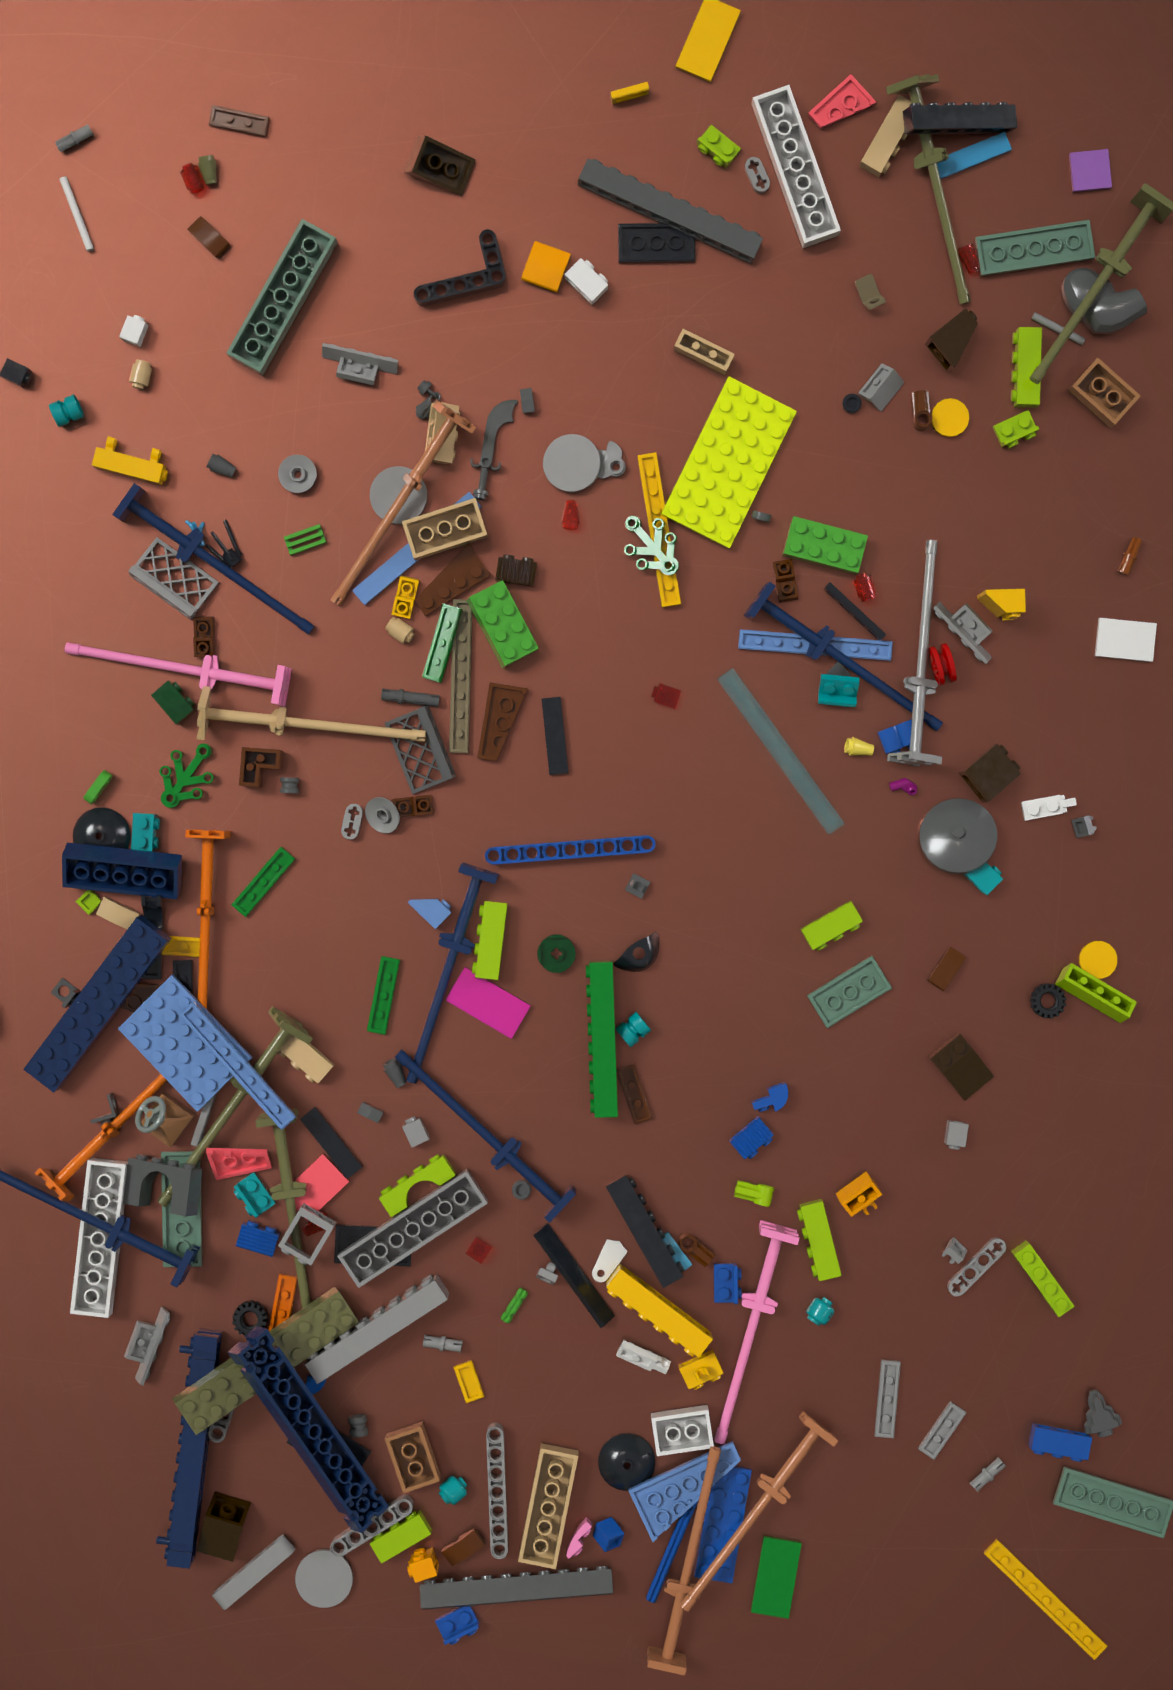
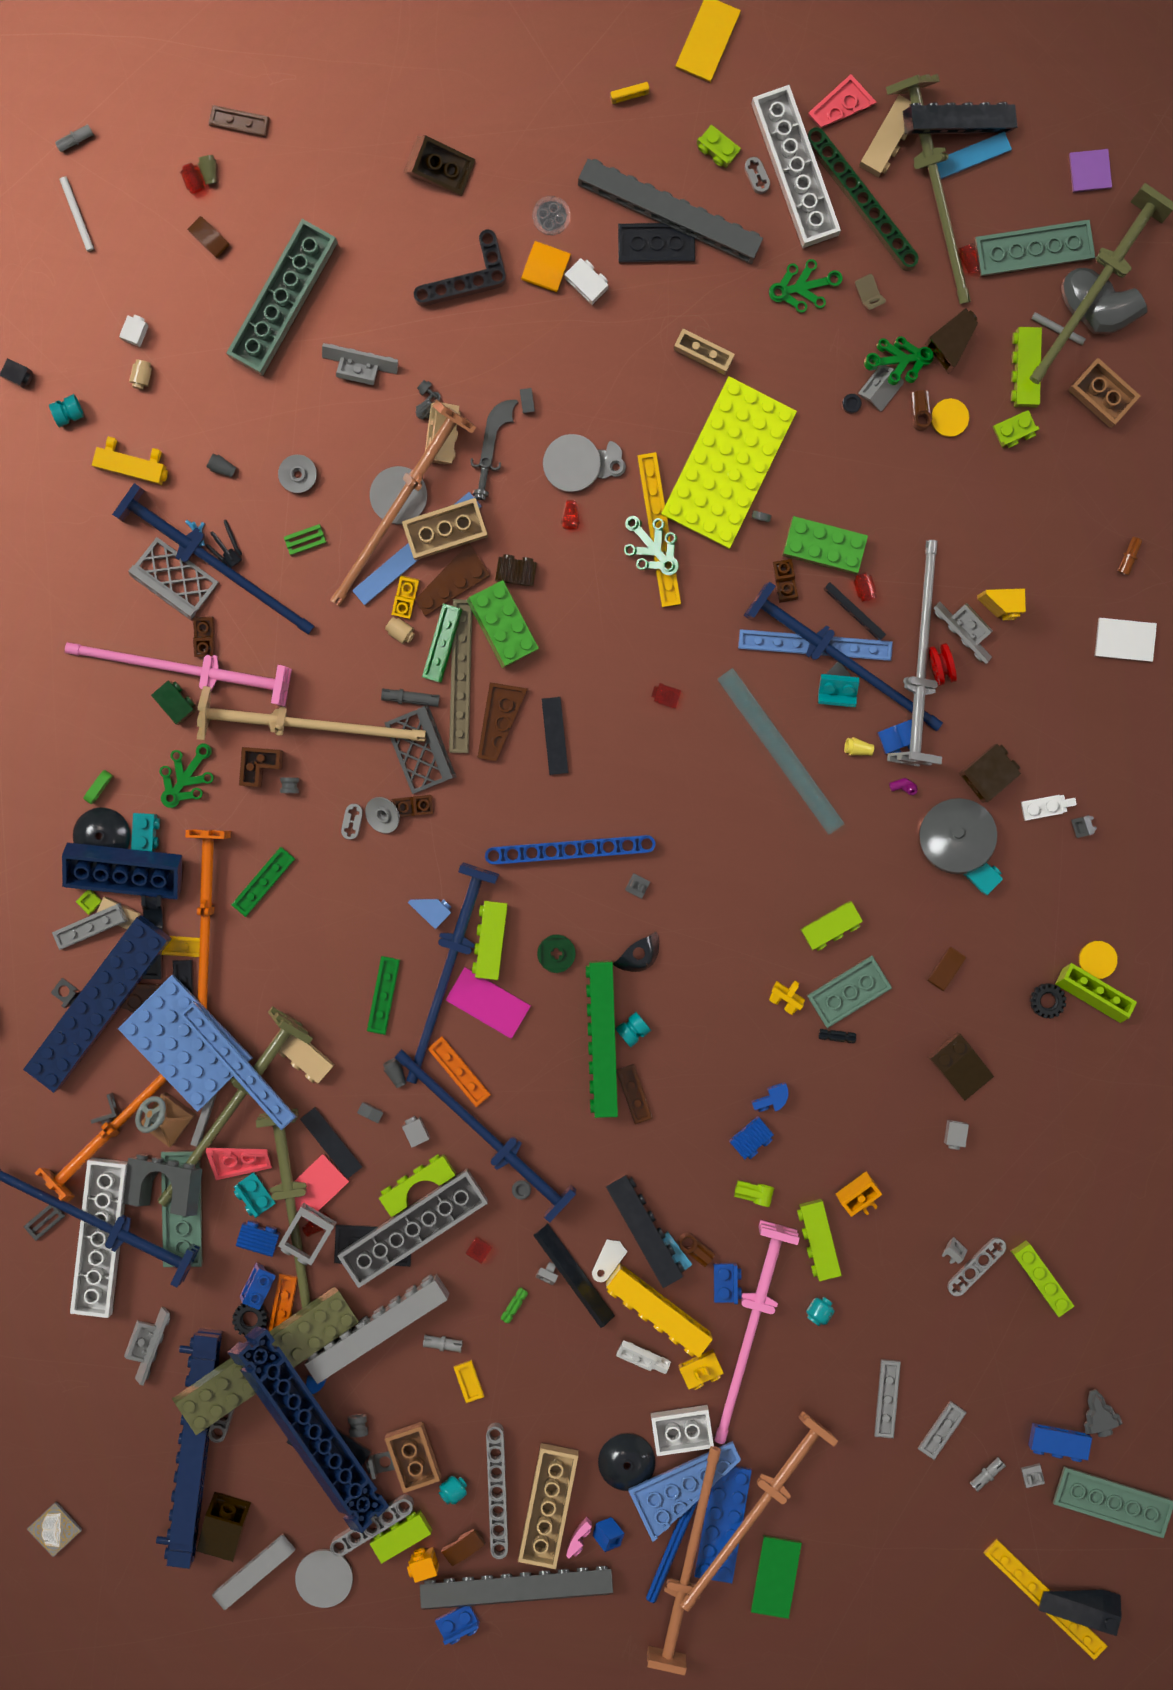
(31, 1231): none -> dark grey tile
(54, 1529): none -> tile
(89, 926): none -> light grey tile
(257, 1287): none -> blue bracket
(373, 1464): none -> dark grey bracket
(459, 1071): none -> orange tile
(551, 215): none -> clear tile
(788, 994): none -> yellow hips
(802, 287): none -> green plant
(839, 1036): none -> black axle
(863, 208): none -> dark green beam
(899, 358): none -> green plant
(1032, 1475): none -> light grey tile
(1090, 1608): none -> black wedge

